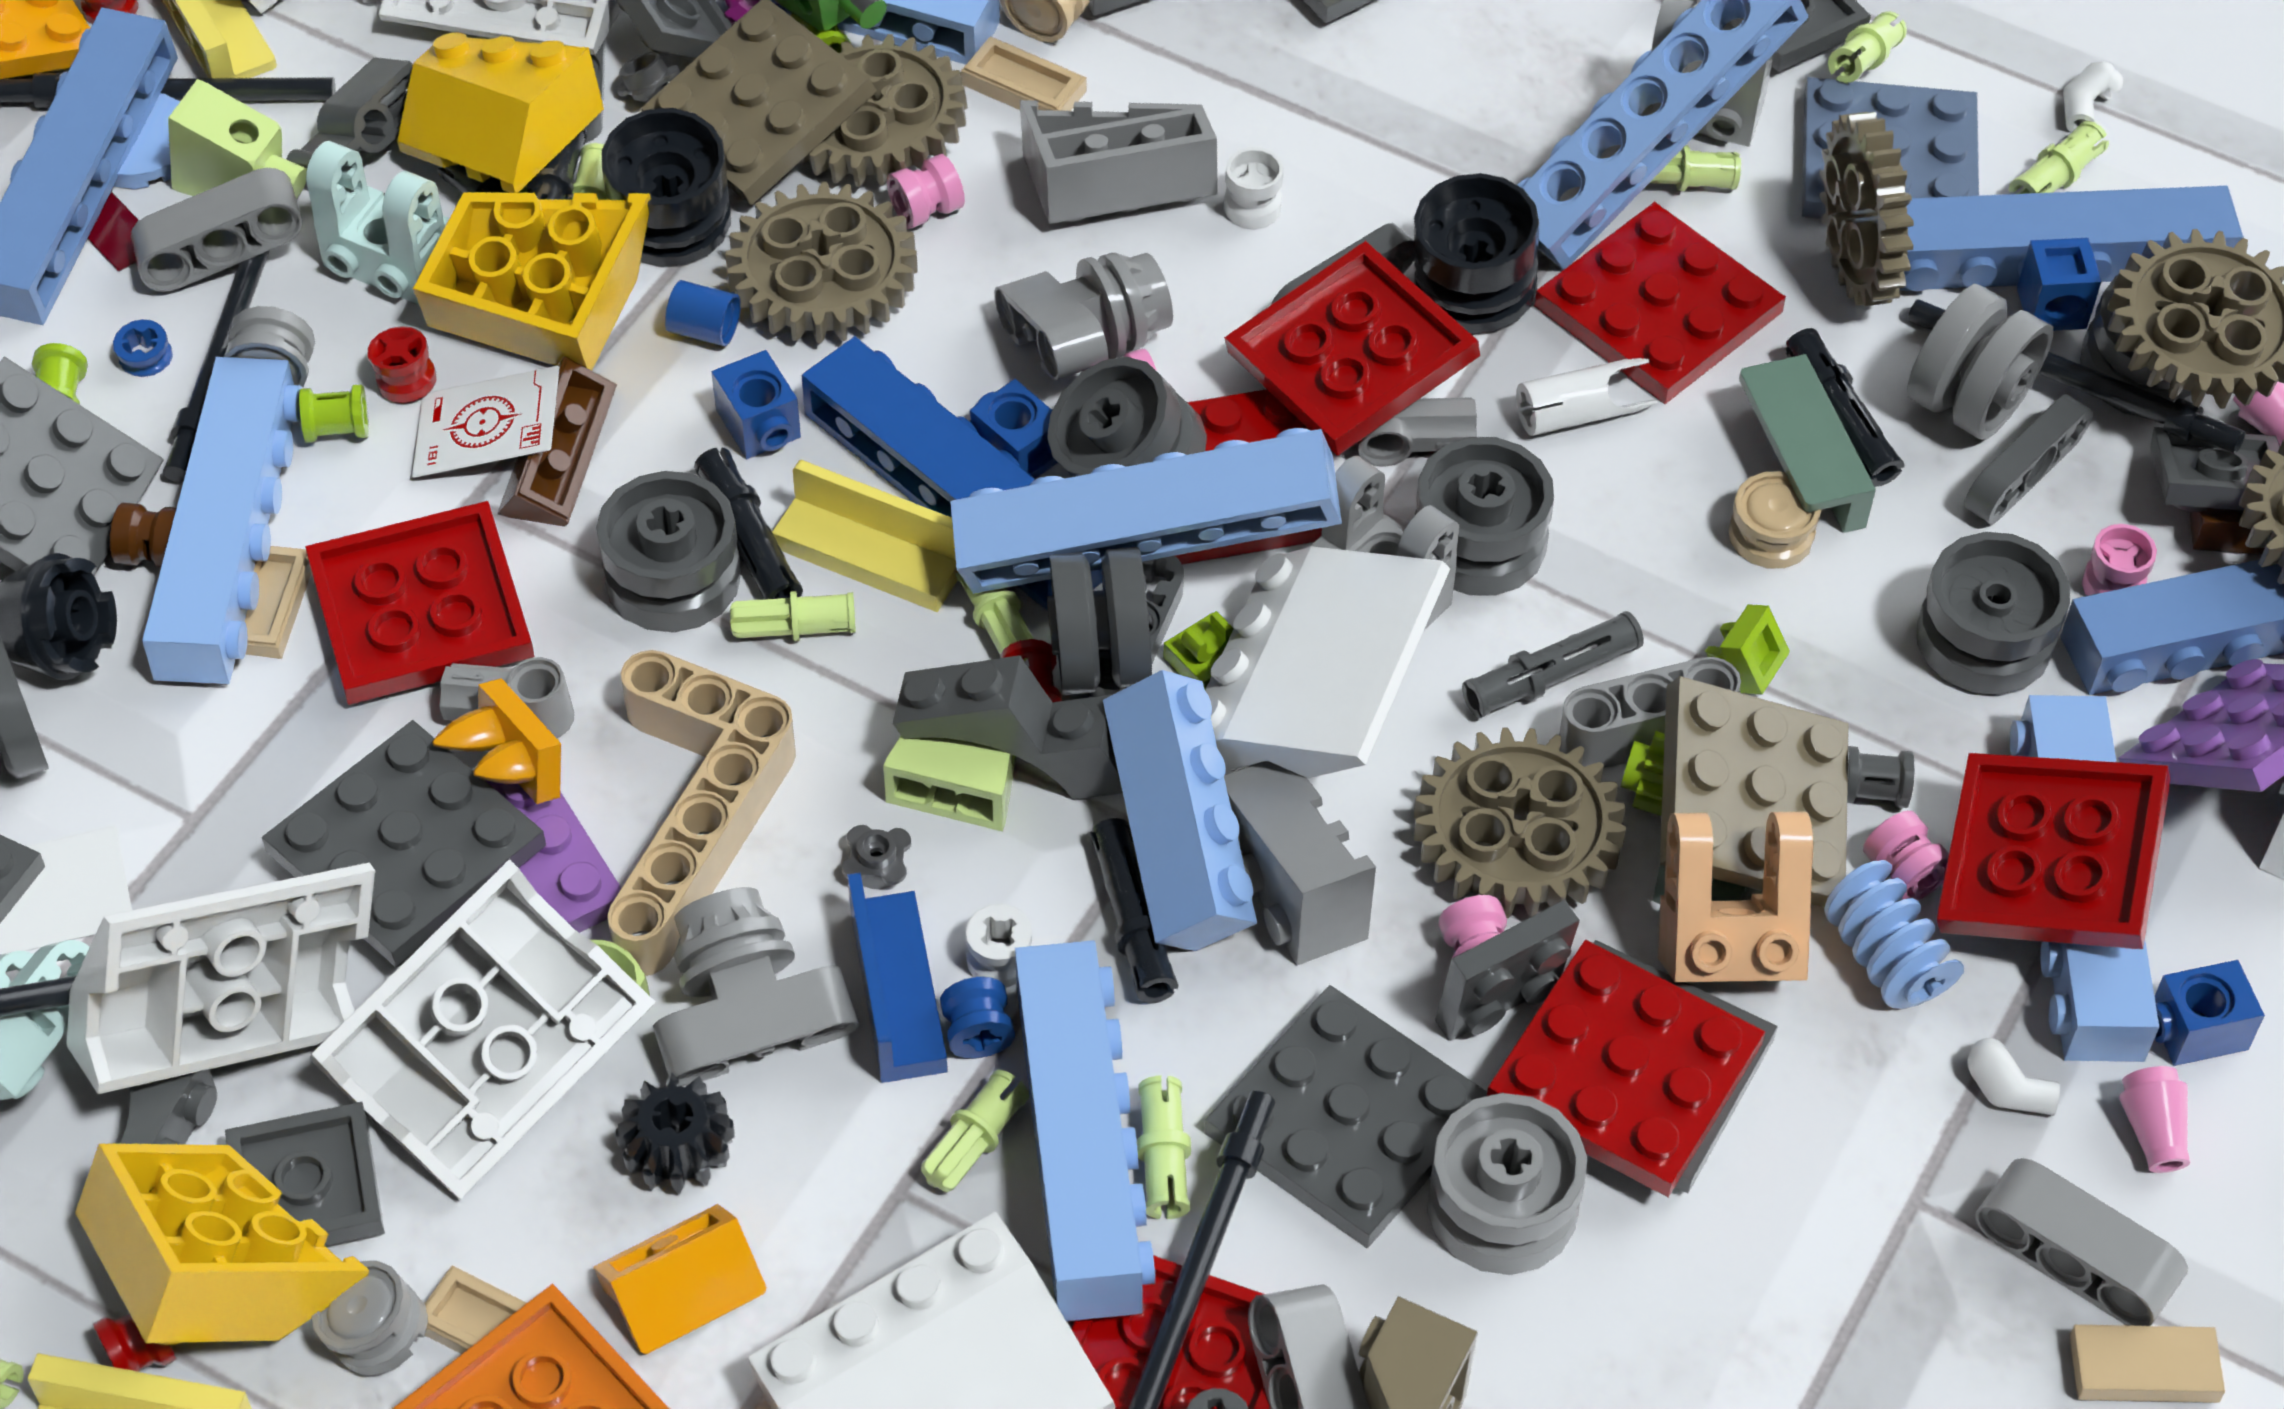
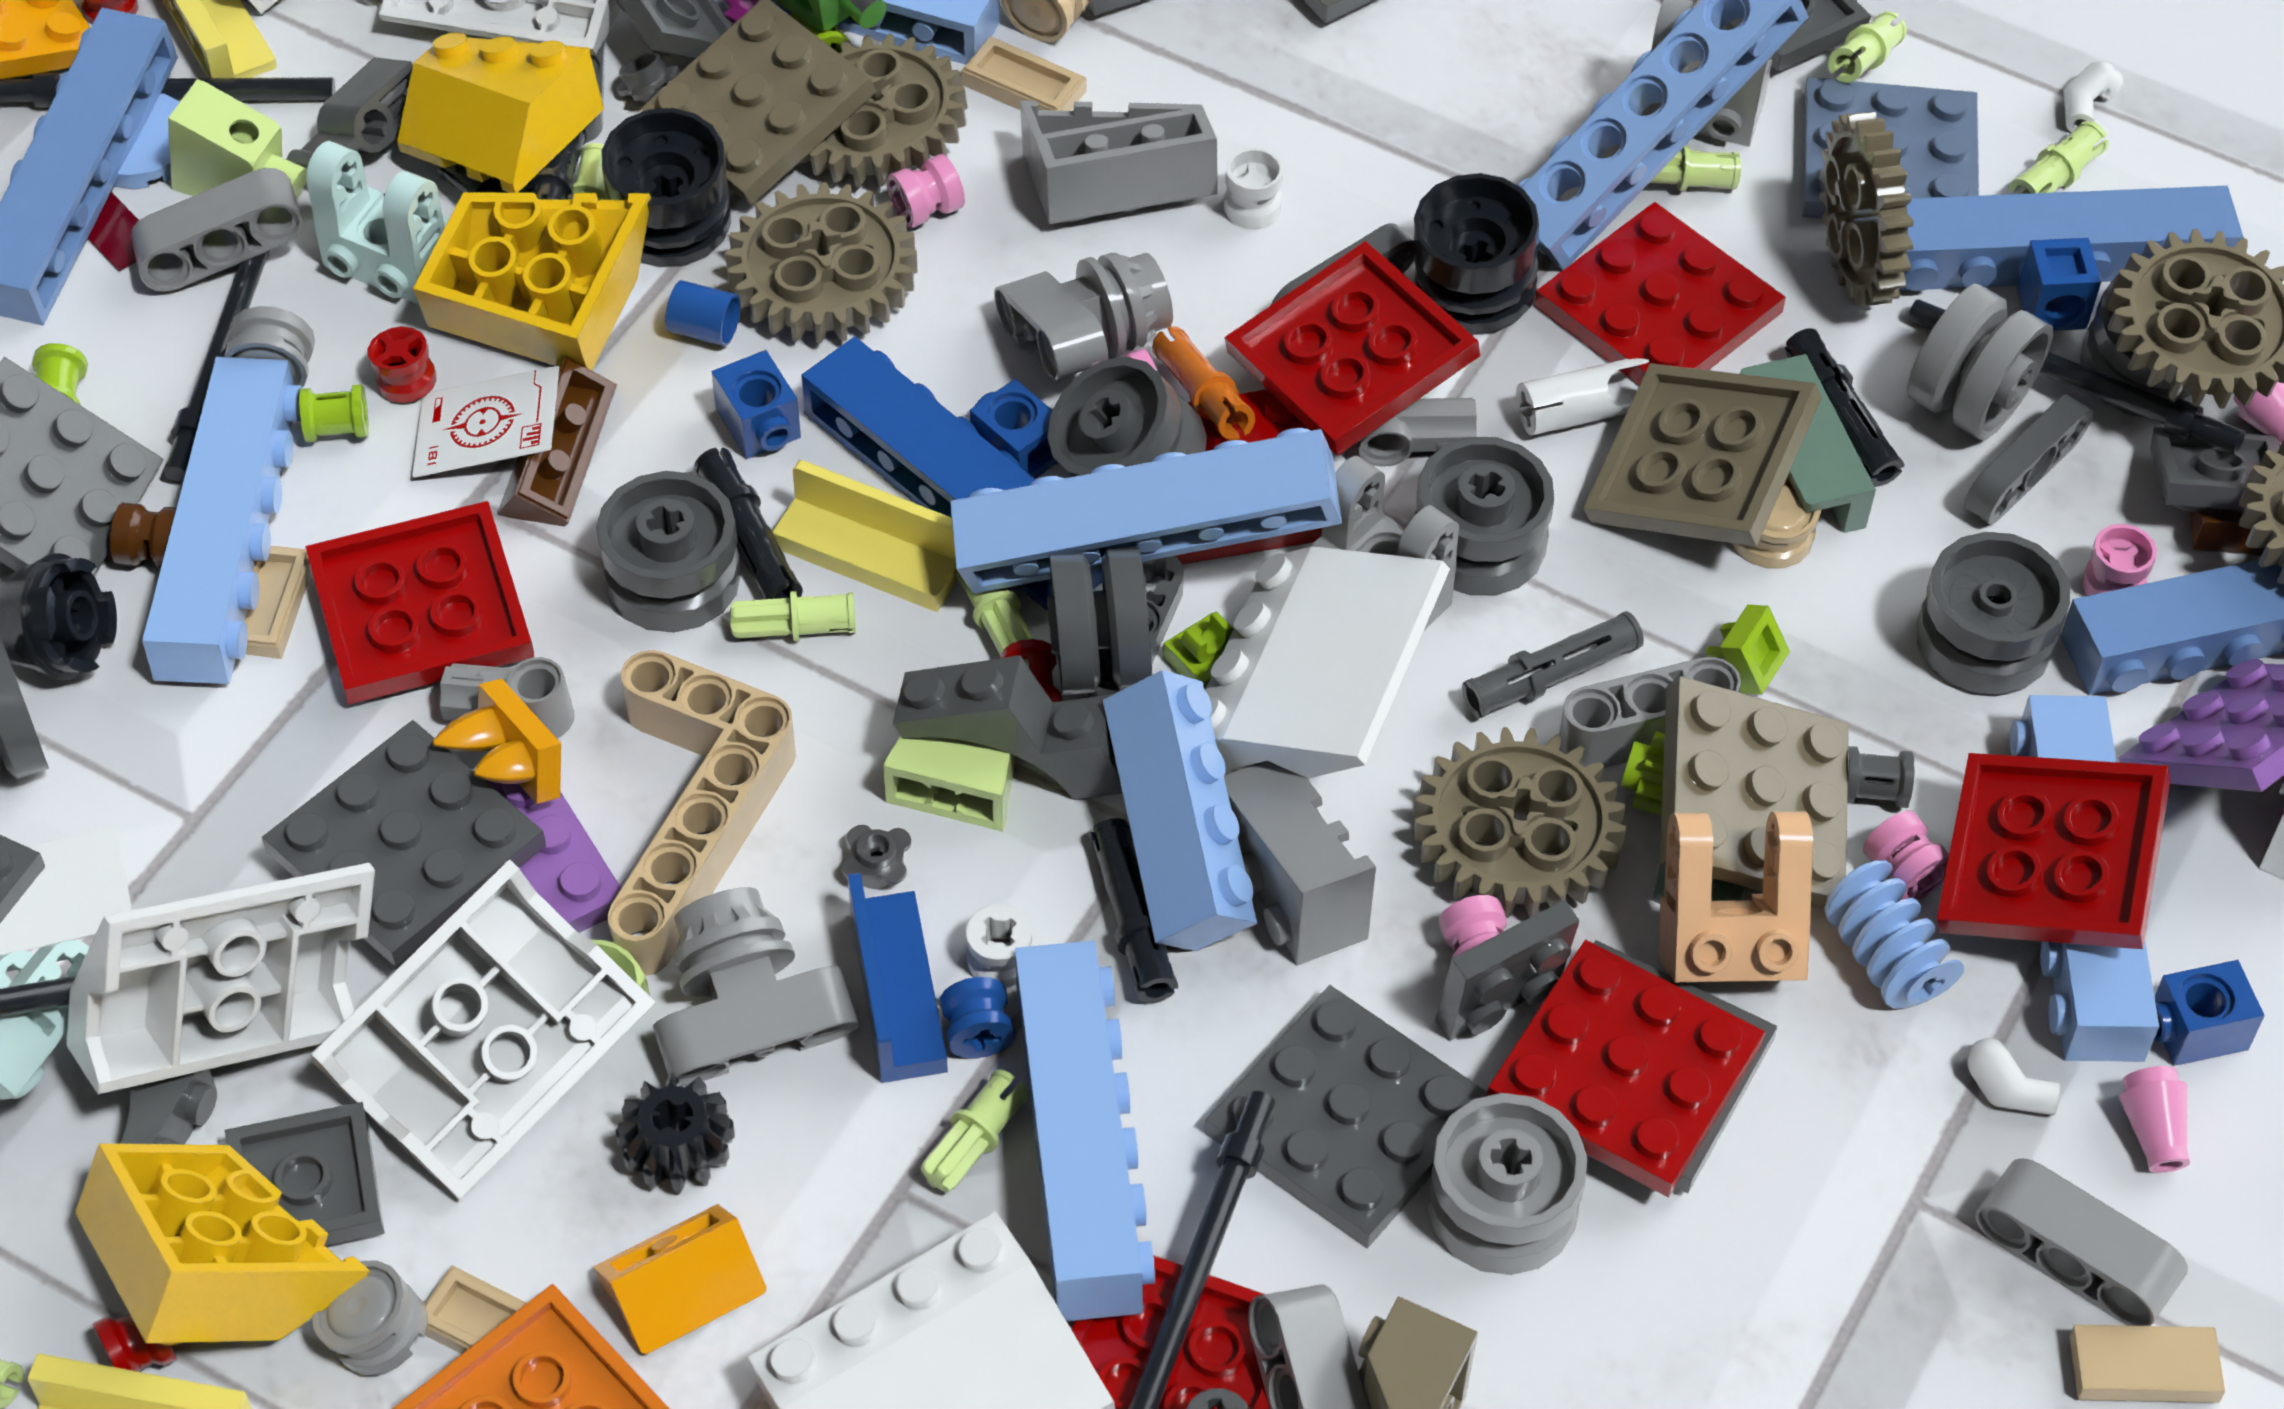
(147, 334): blue bush -> none
(1164, 1147): yellowish green pin -> none
(1209, 390): none -> orange pin
(1703, 454): none -> dark tan plate

